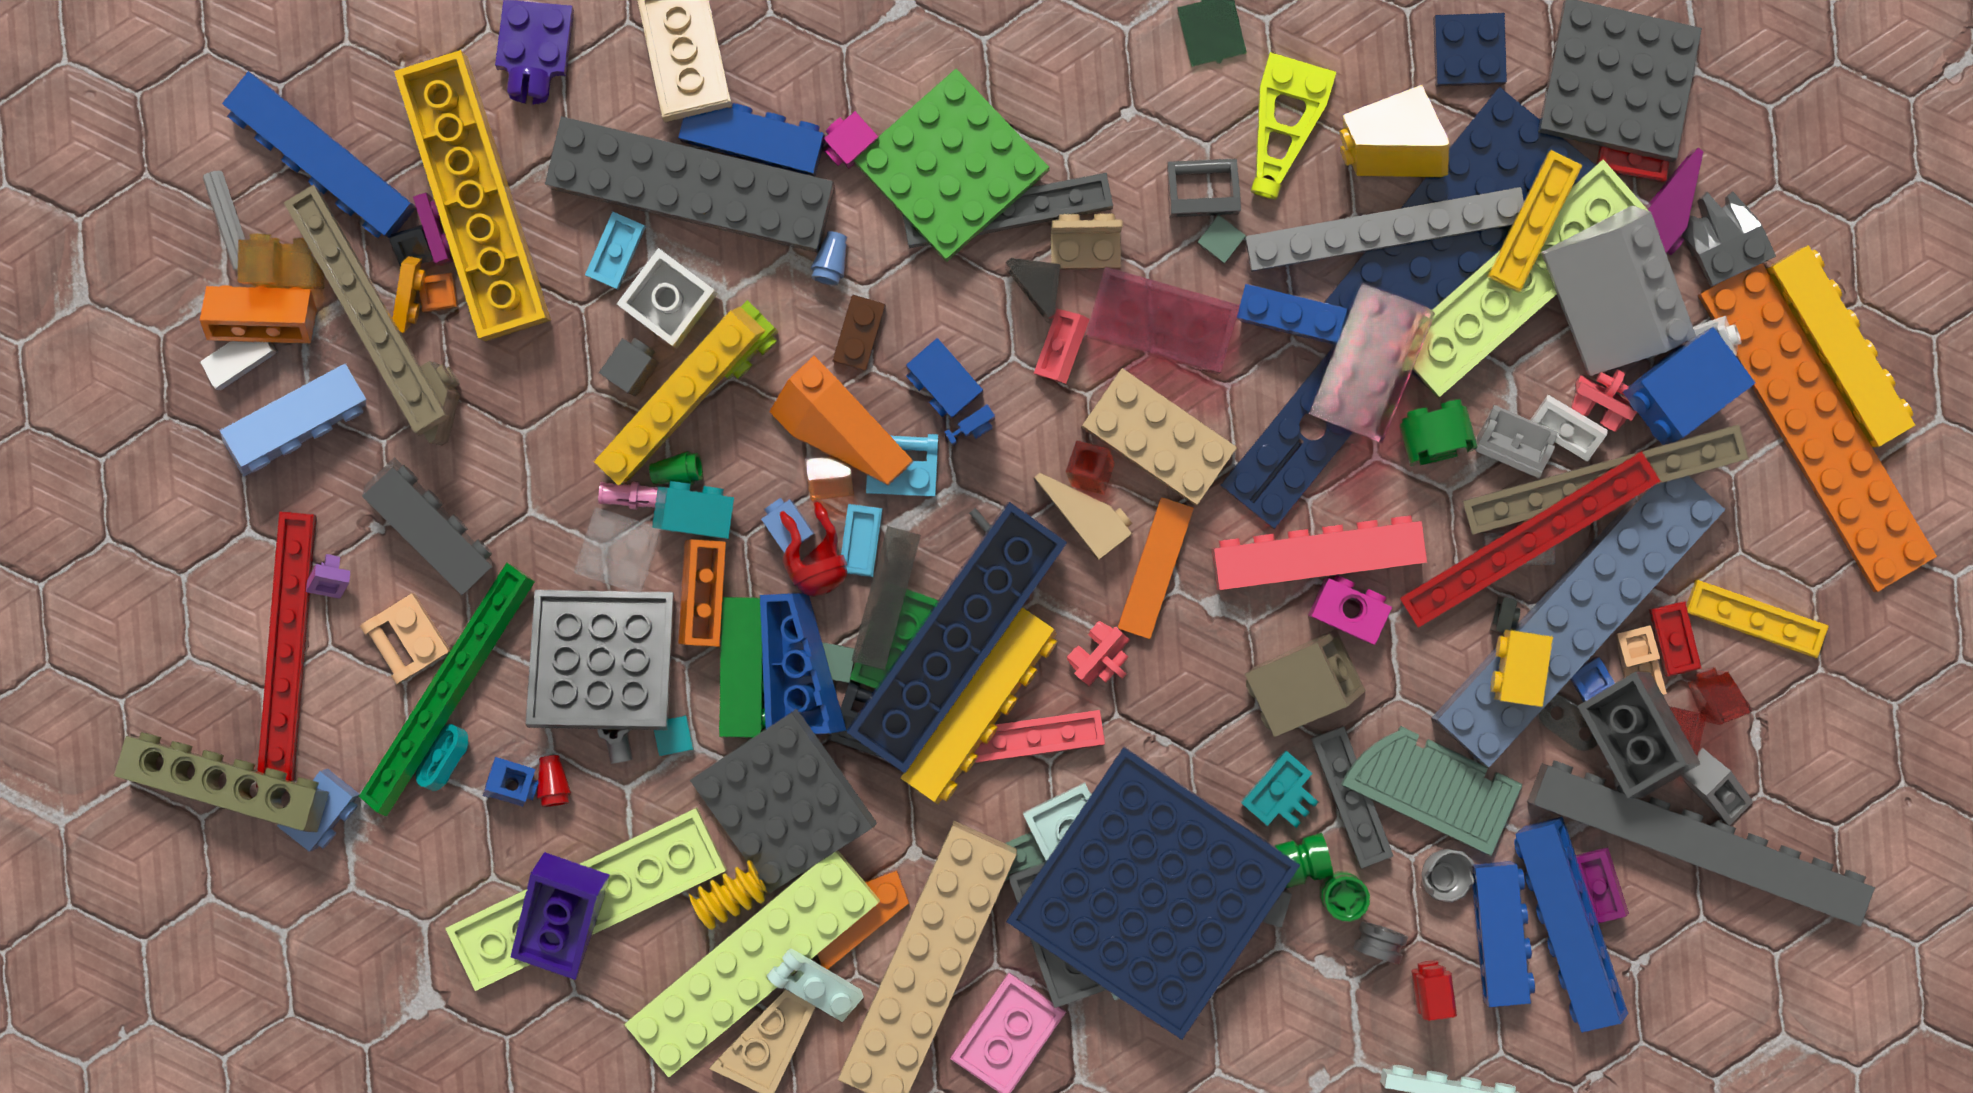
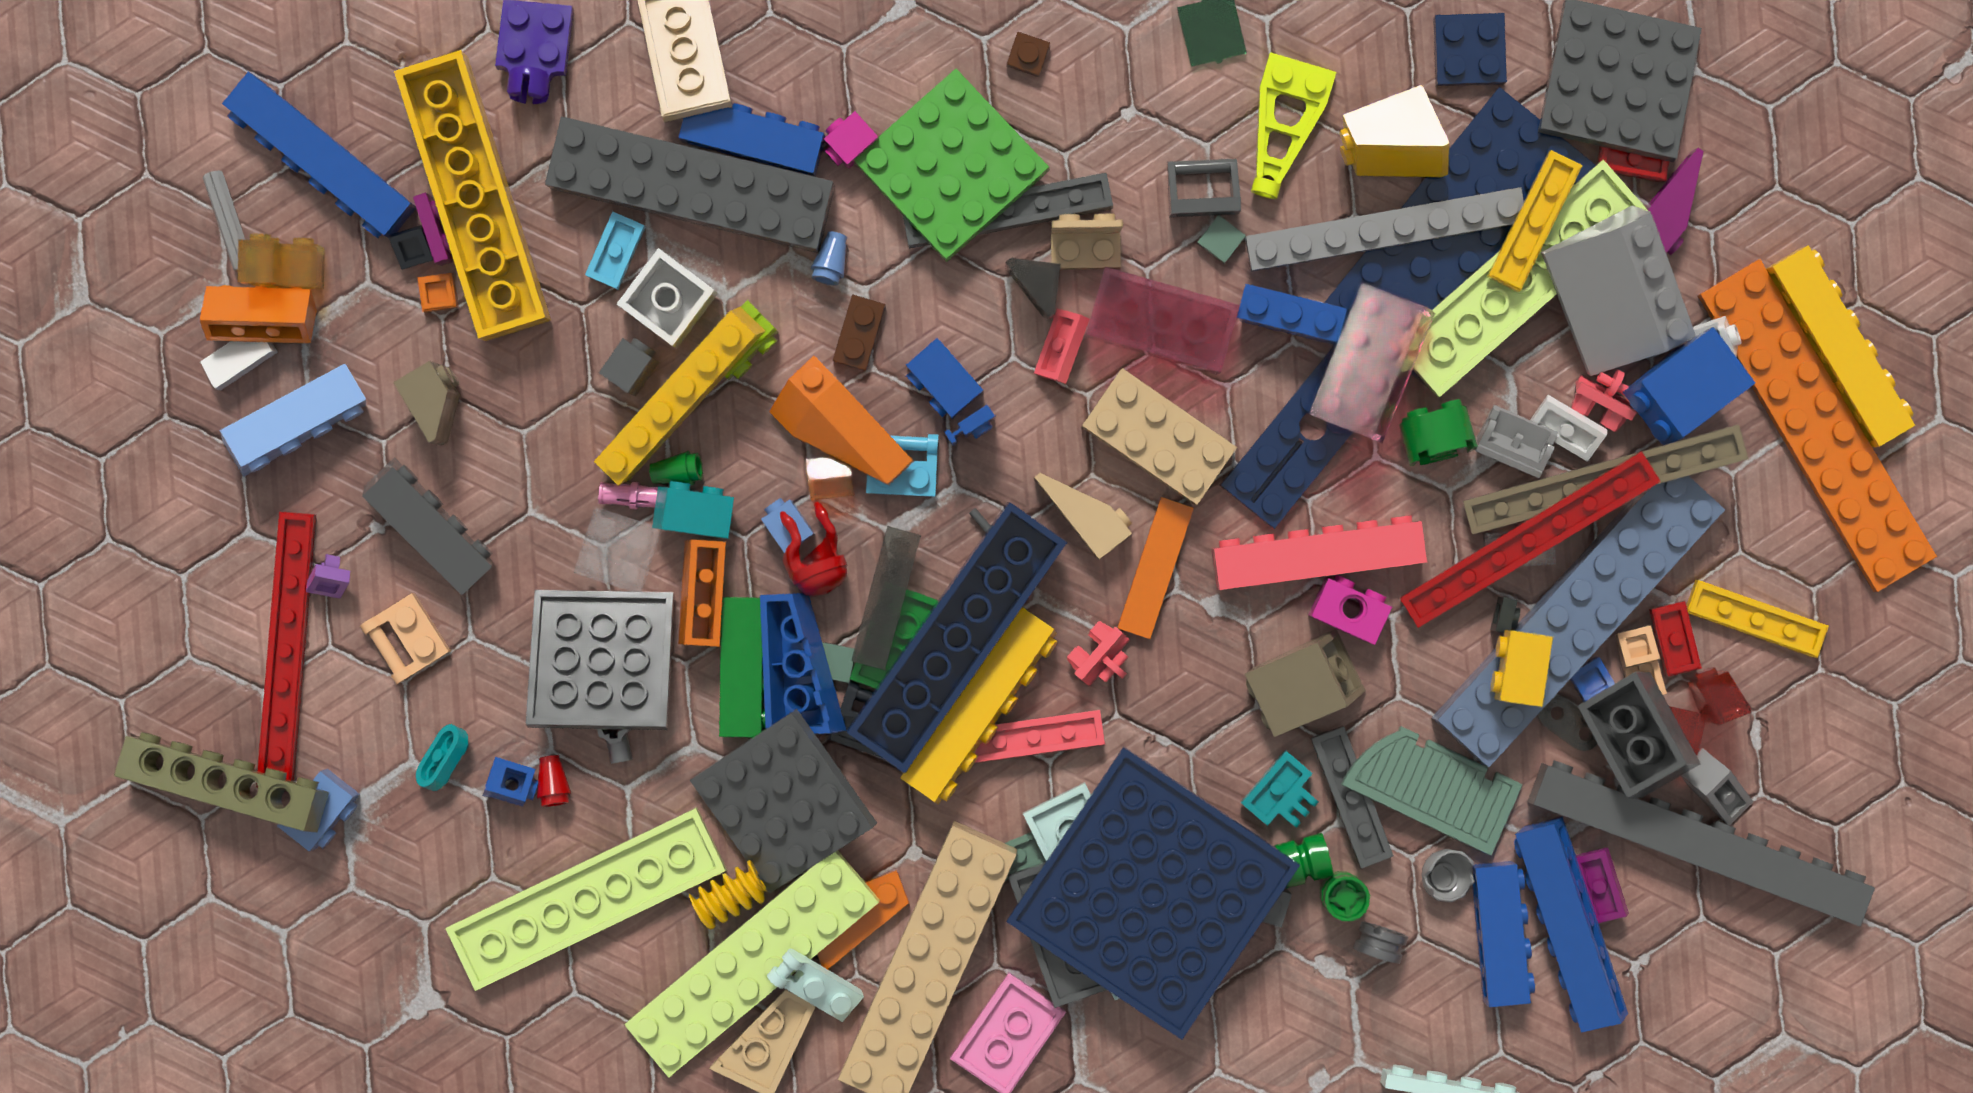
(366, 310): dark tan plate -> none
(410, 280): light orange plate -> none
(446, 689): green plate -> none
(559, 915): dark purple slope -> none
(676, 738): teal tile -> none
(861, 539): medium azure tile -> none
(1028, 54): none -> reddish brown plate
(1090, 467): clear red brick -> none
(1433, 991): red brick -> none
(1726, 238): dark grey plate -> none

